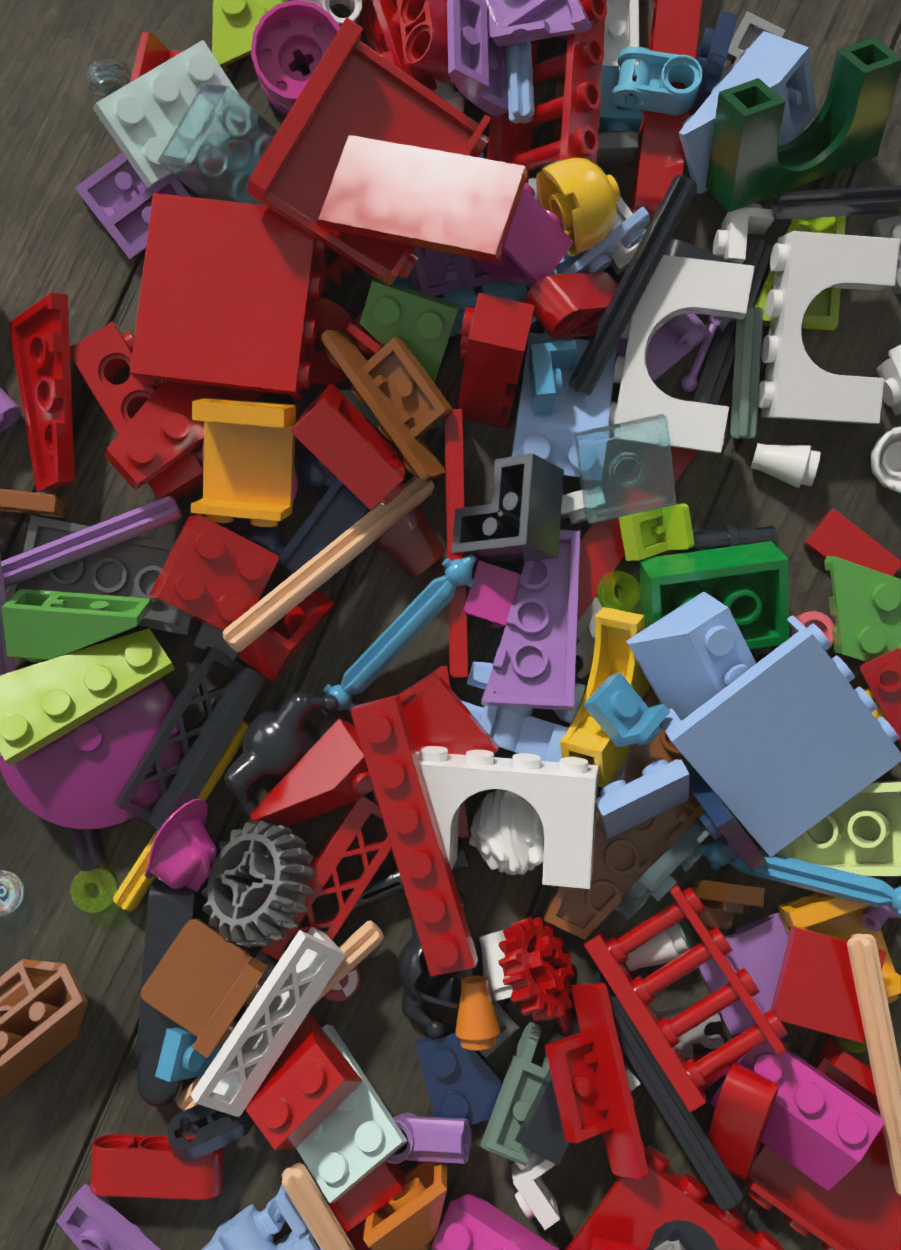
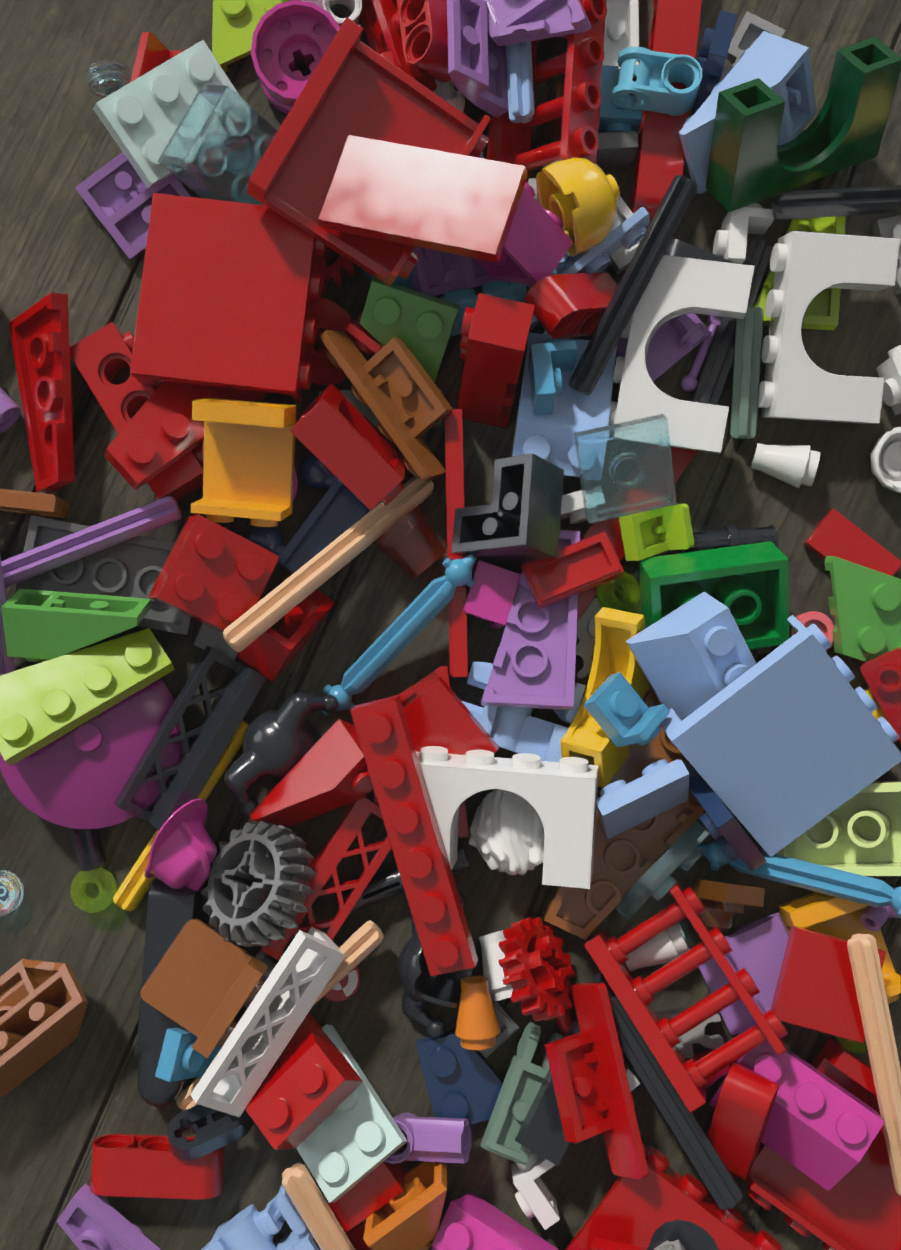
(574, 571): none -> red tile

